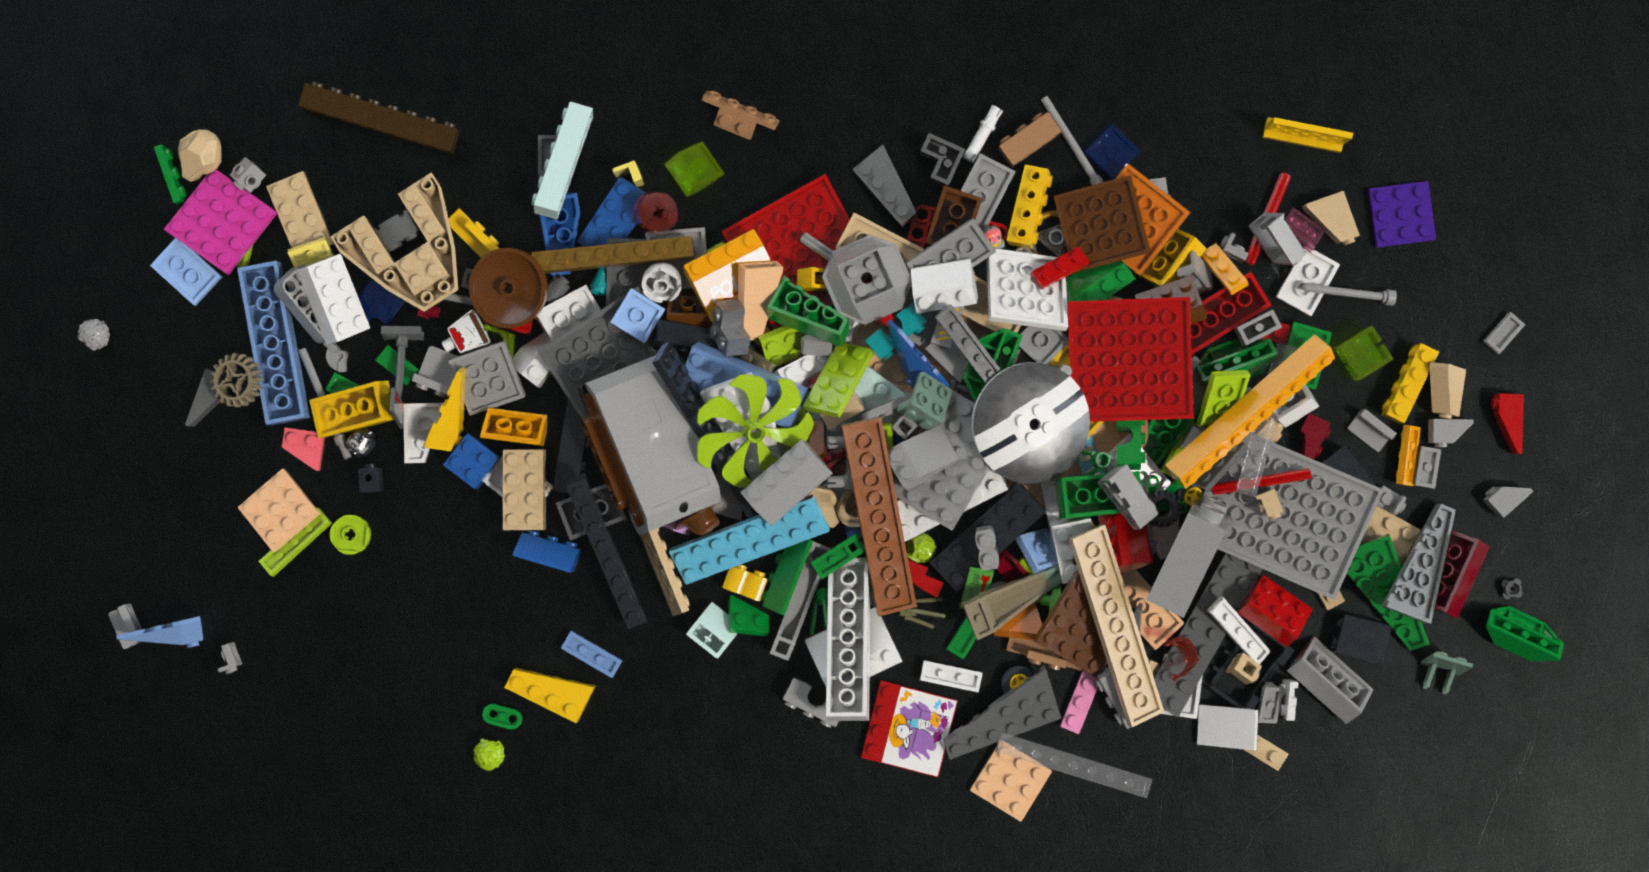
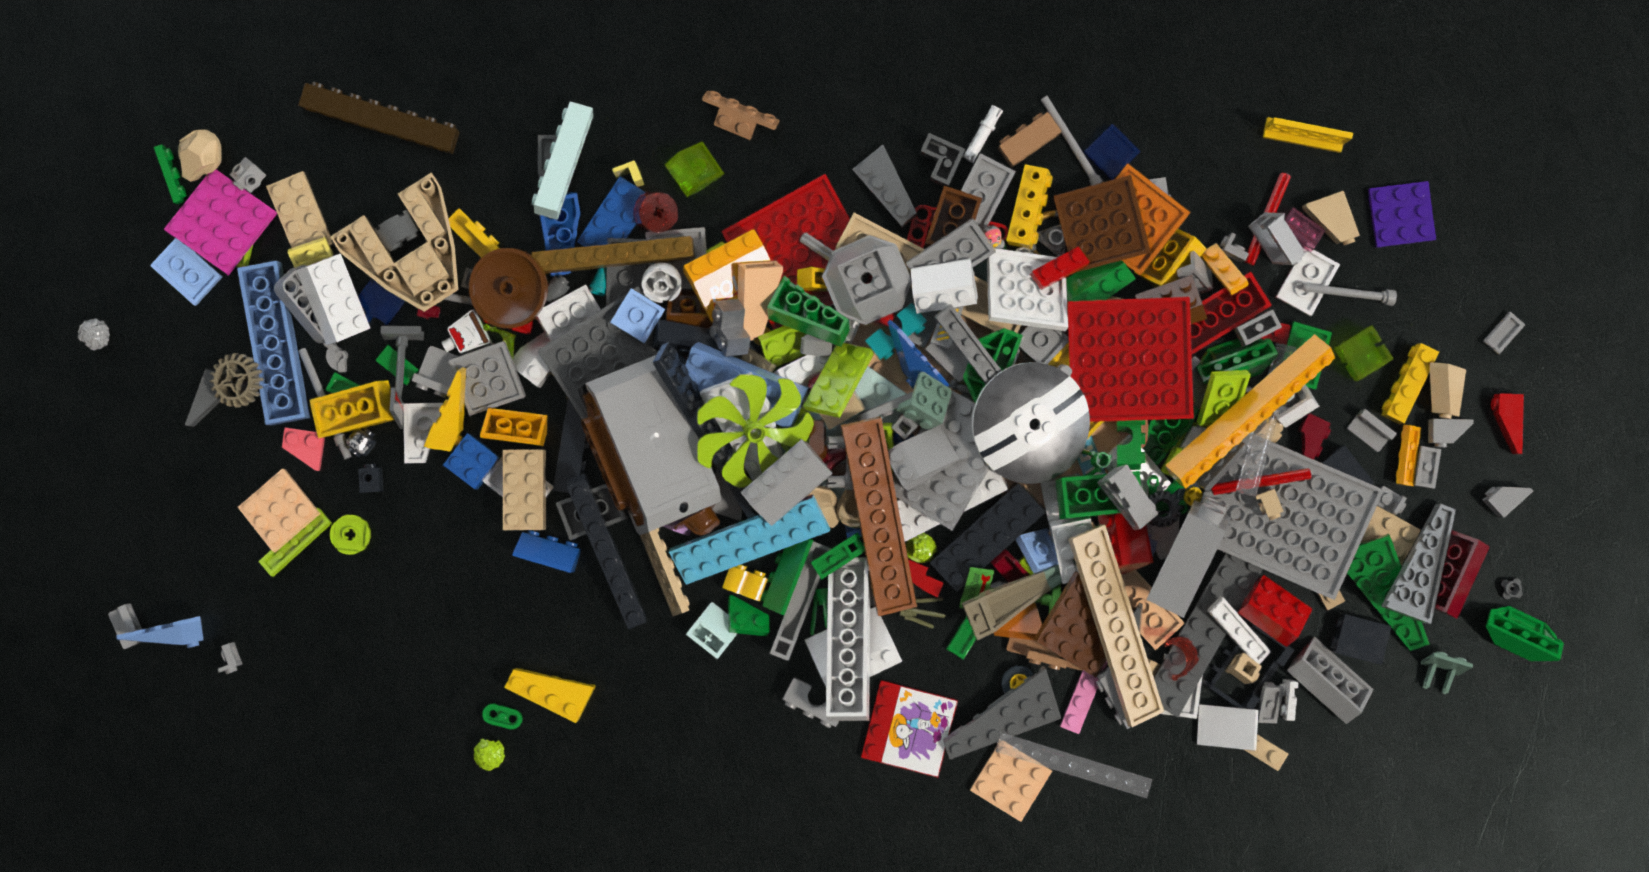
(591, 654): medium blue plate -> none
(951, 676): white plate -> none
(988, 552): light grey brick -> none

